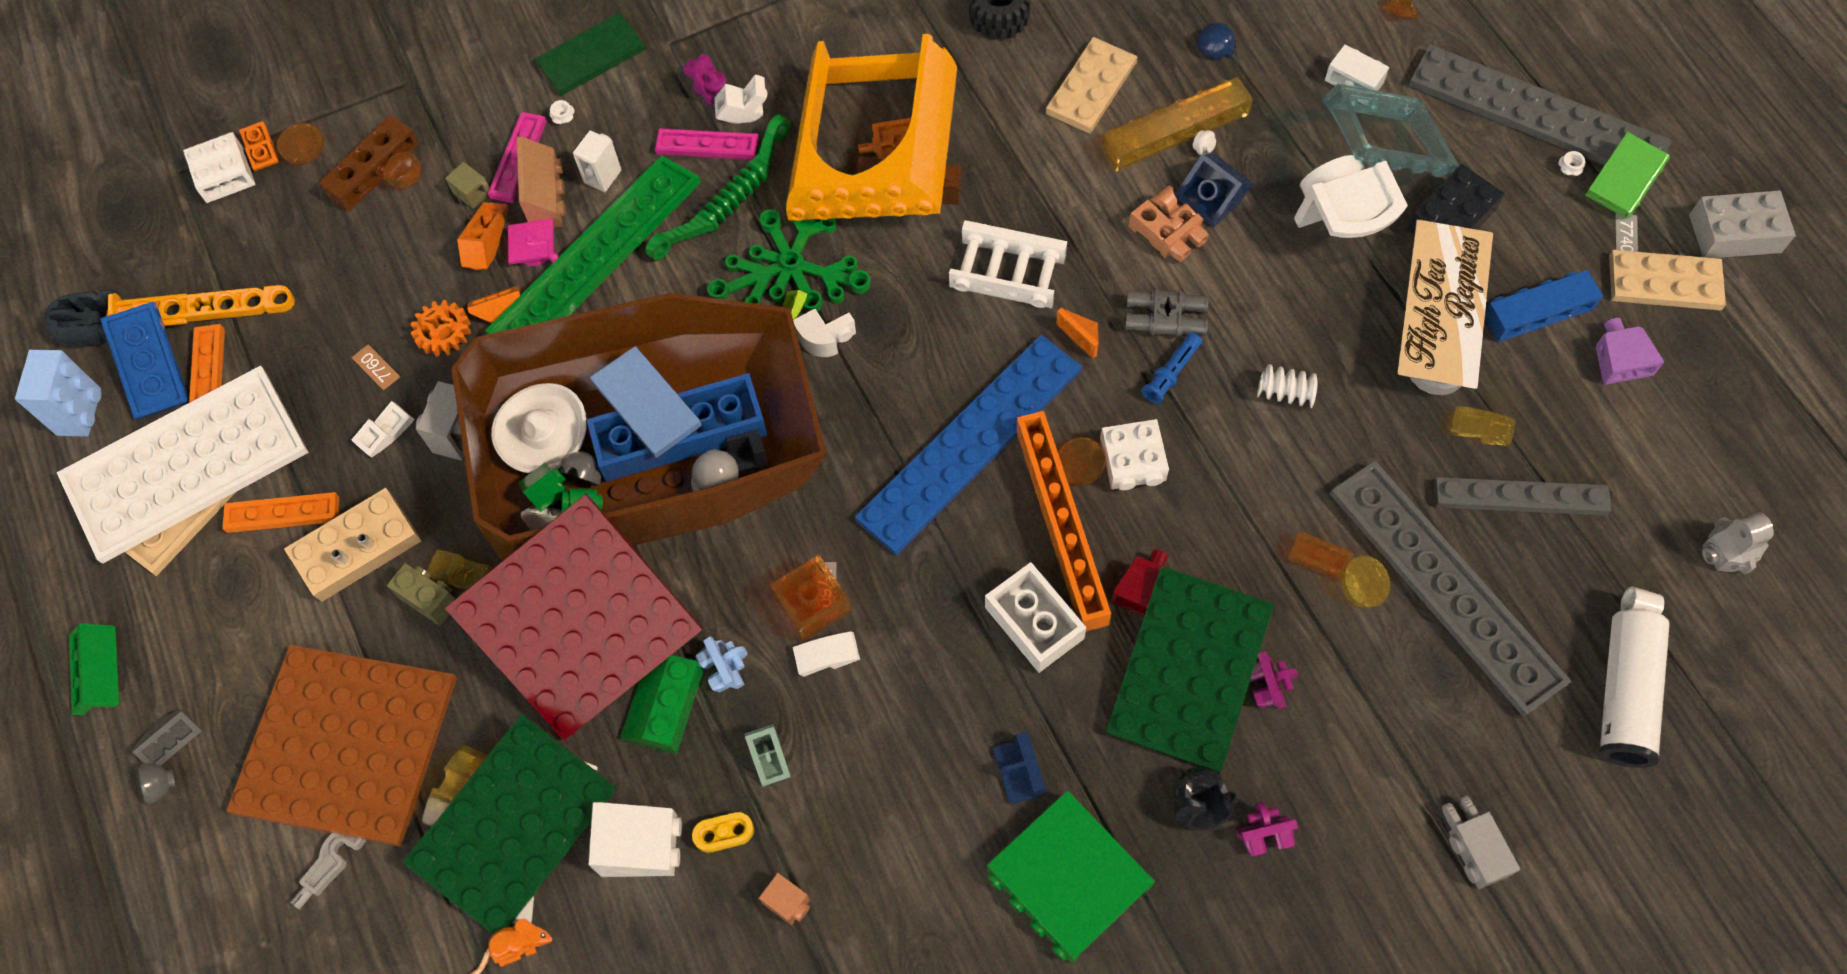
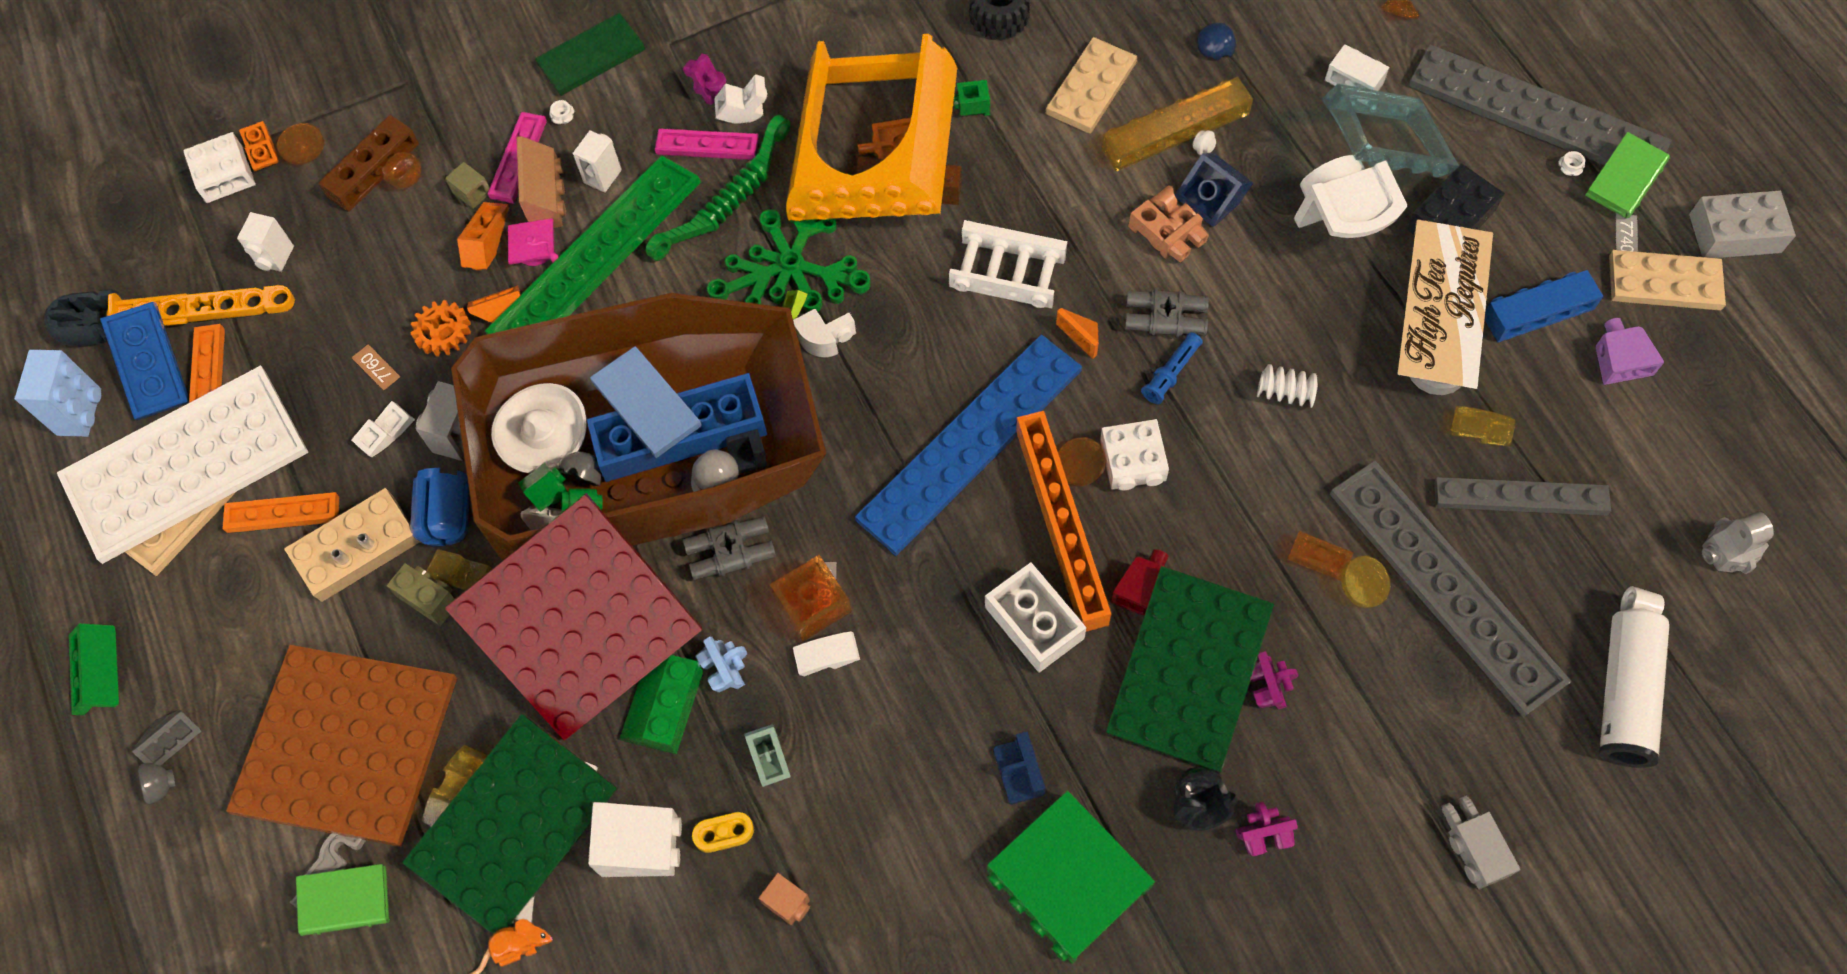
(265, 242): none -> white brick
(342, 899): none -> bright green piece
(439, 507): none -> blue cylinder
(717, 540): none -> dark grey pin
(972, 98): none -> green brick

